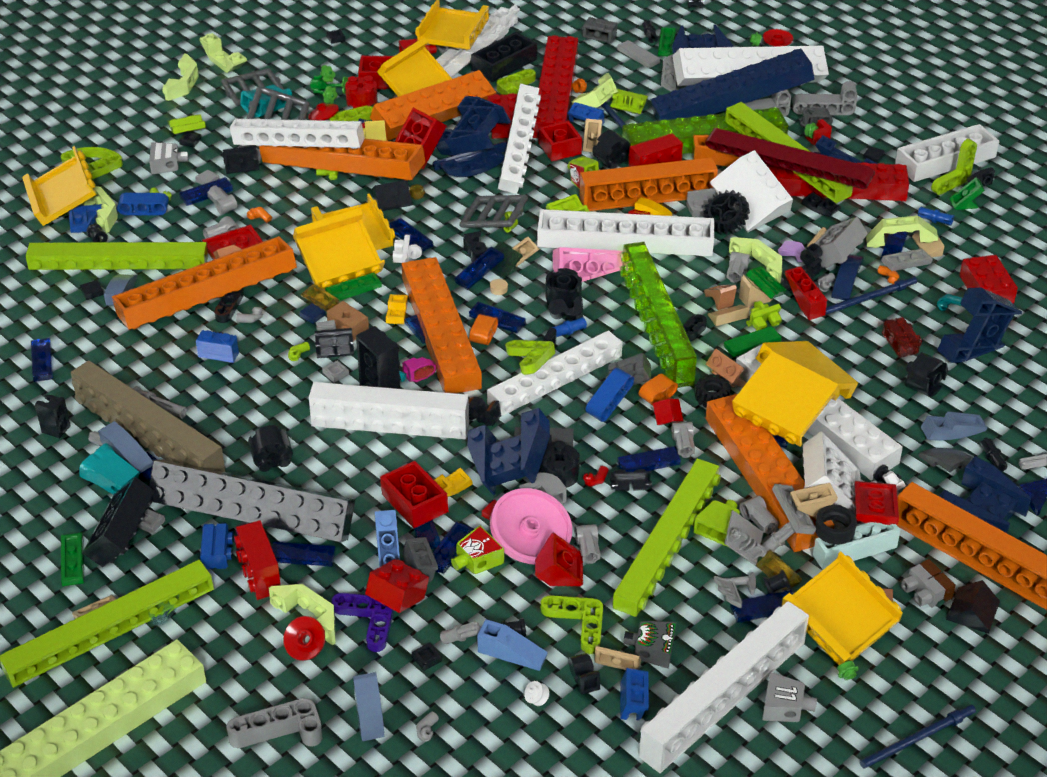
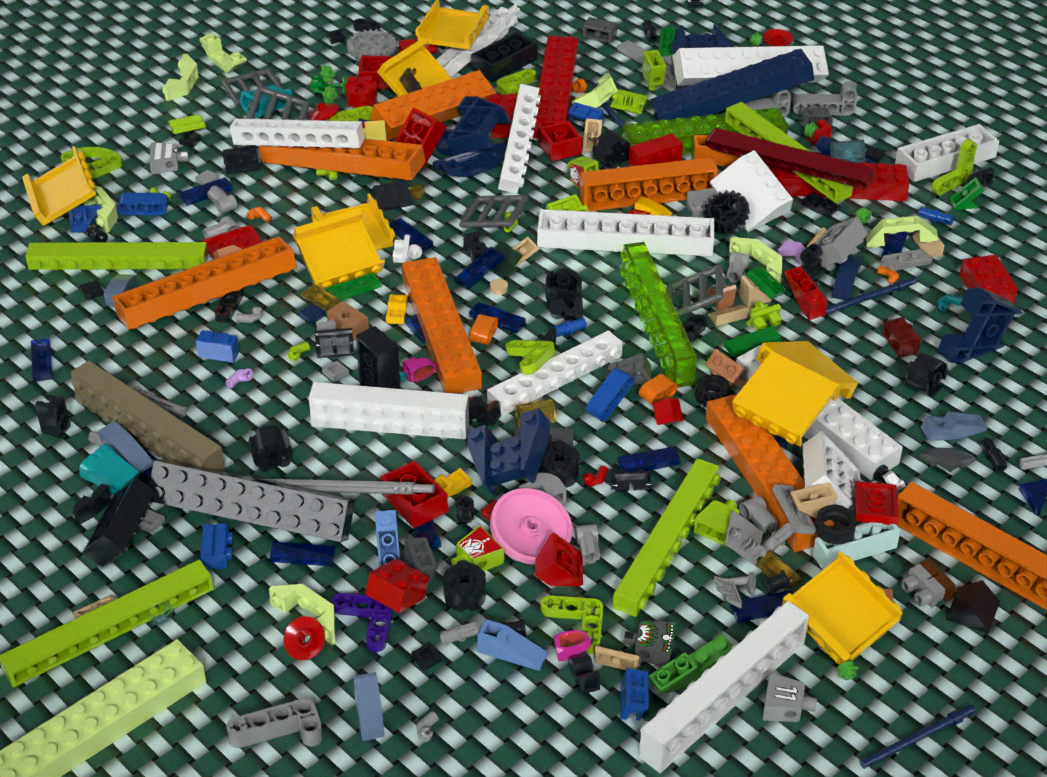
(72, 559): green tile -> none
(91, 506): none -> black slope
(241, 375): none -> lavender arm
(257, 559): red brick -> none
(363, 24): none -> black beam
(371, 44): none -> light grey gear
(373, 487): none -> light grey axle
(409, 81): none -> clear smoke hinge
(447, 548): clear blue tile -> none
(464, 586): none -> black brick
(469, 504): none -> black bush
(536, 693): white wheel -> none
(545, 406): none -> clear yellow slope
(571, 644): none -> dark pink rock
(587, 262): bright pink wedge -> none
(654, 74): none -> lime torso
(683, 435): light grey piece -> none
(689, 668): none -> bright green slope
(703, 300): none -> dark grey bar
(824, 282): light grey arm -> none
(849, 150): none -> clear light blue slope
(864, 215): none -> bright green plate
(993, 497): dark blue wedge -> none

